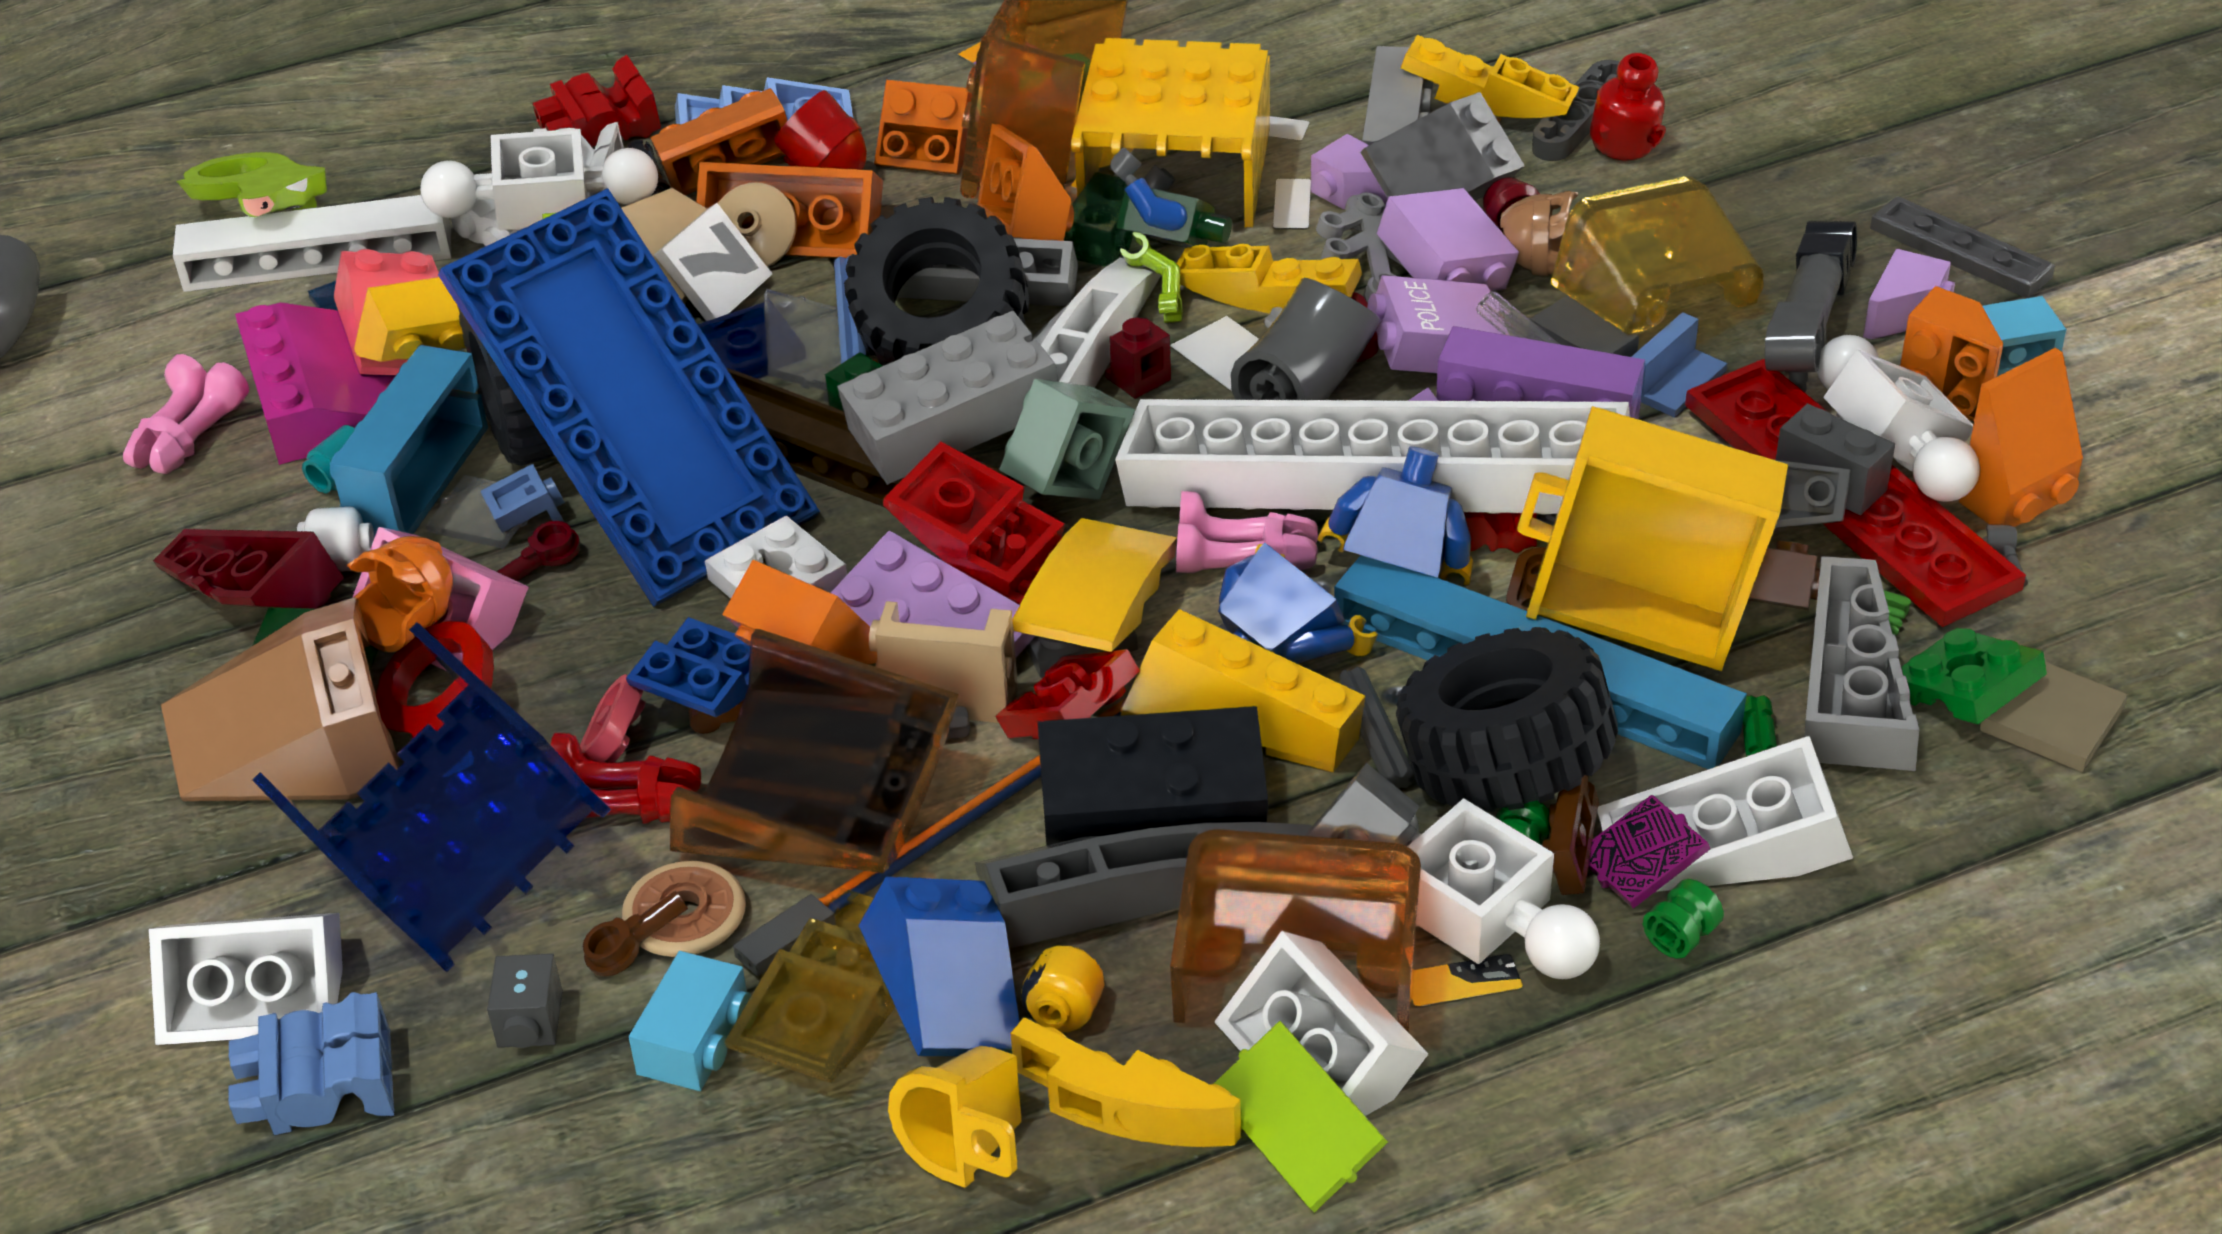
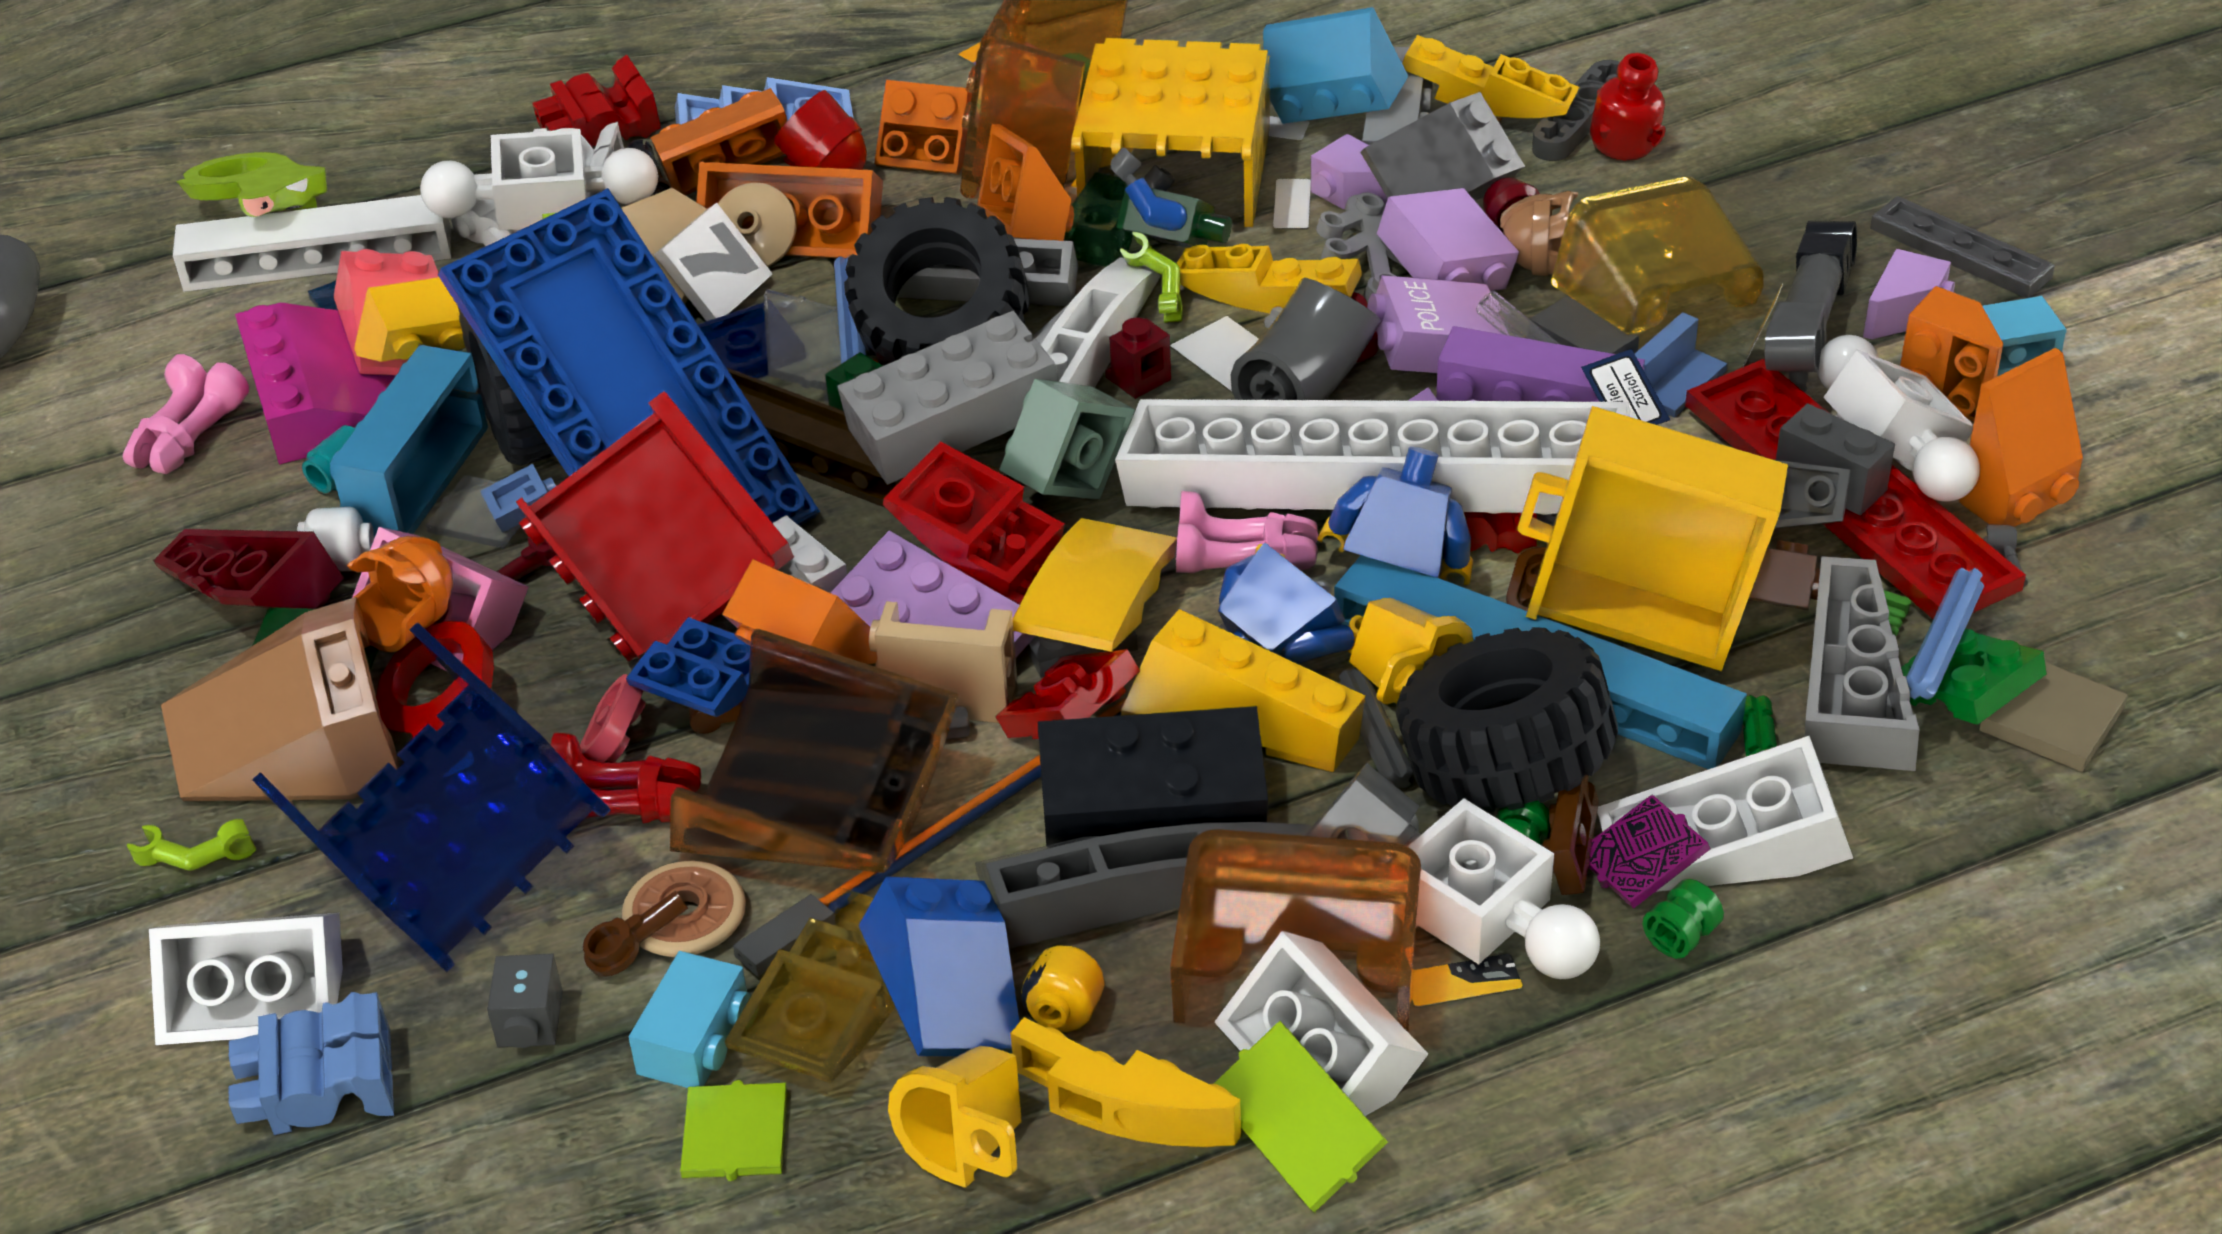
(198, 856): none -> lime arm
(654, 531): none -> red panel
(734, 1130): none -> lime piece
(1332, 66): none -> dark azure slope
(1398, 641): none -> yellow container
(1624, 380): none -> sticker
(1762, 325): none -> sticker
(1944, 633): none -> medium blue axle

